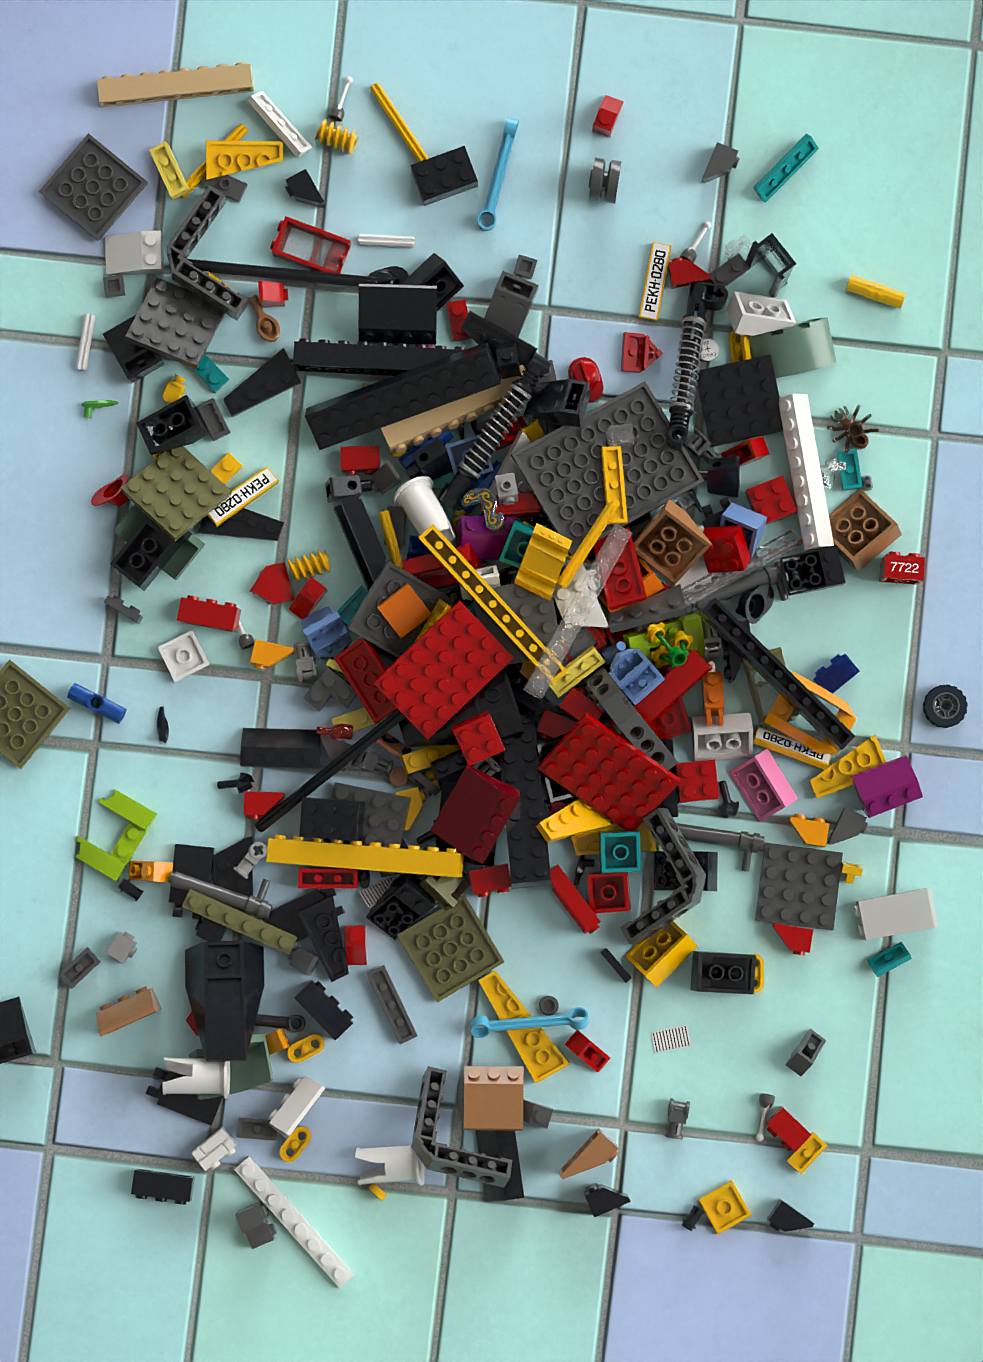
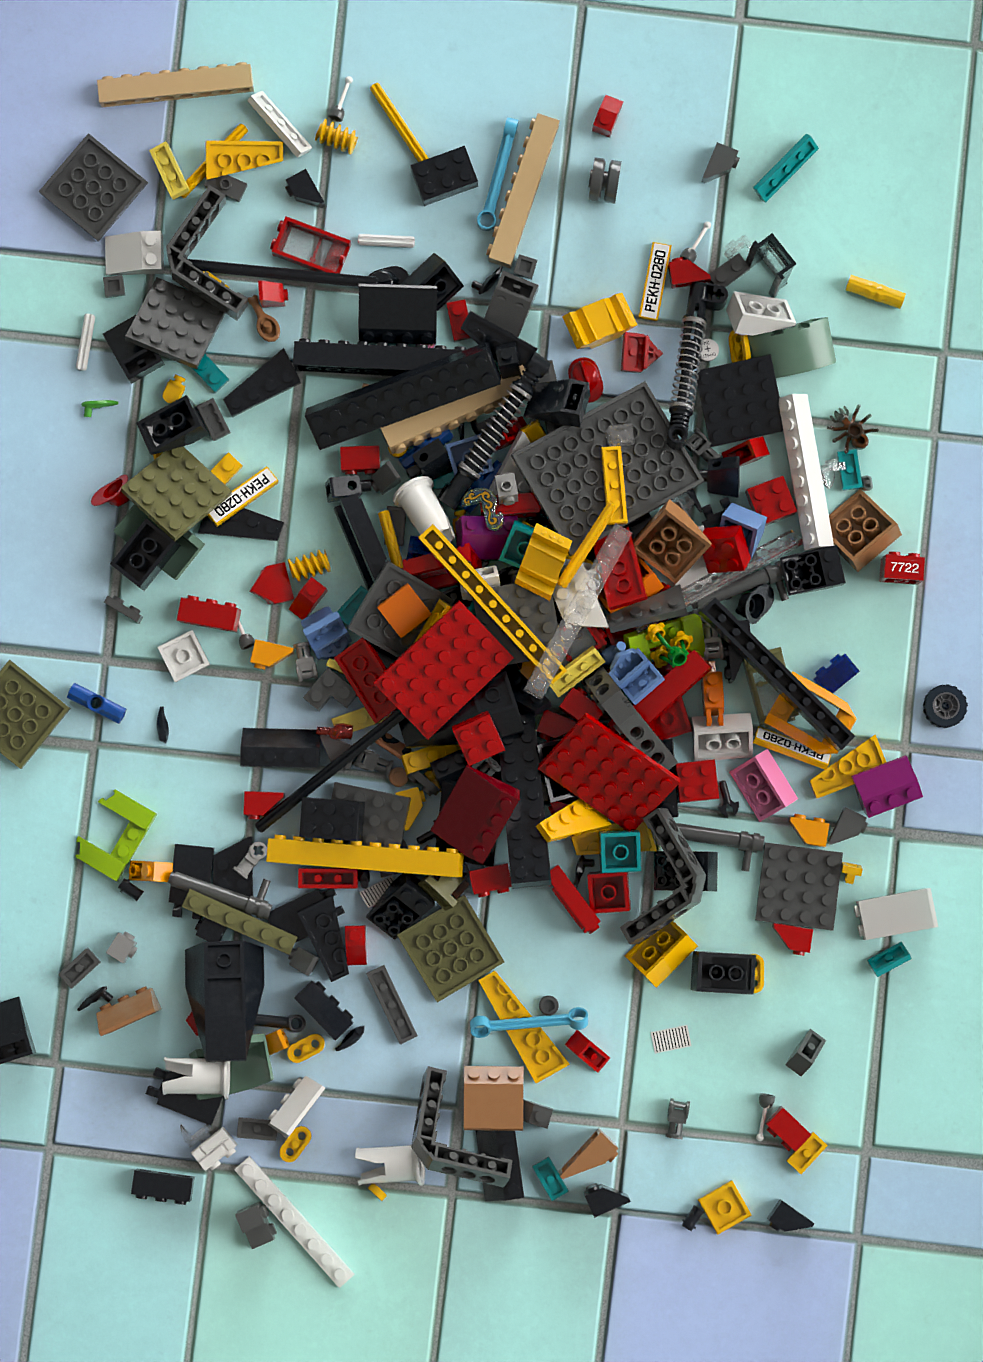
(101, 992): none -> black bar
(201, 1135): none -> clear plate
(243, 783): black bar -> none
(351, 1038): none -> black bar
(488, 283): none -> black bar
(524, 189): none -> tan brick
(550, 1178): none -> teal plate
(600, 322): none -> yellow slope
(615, 965): black tile -> none

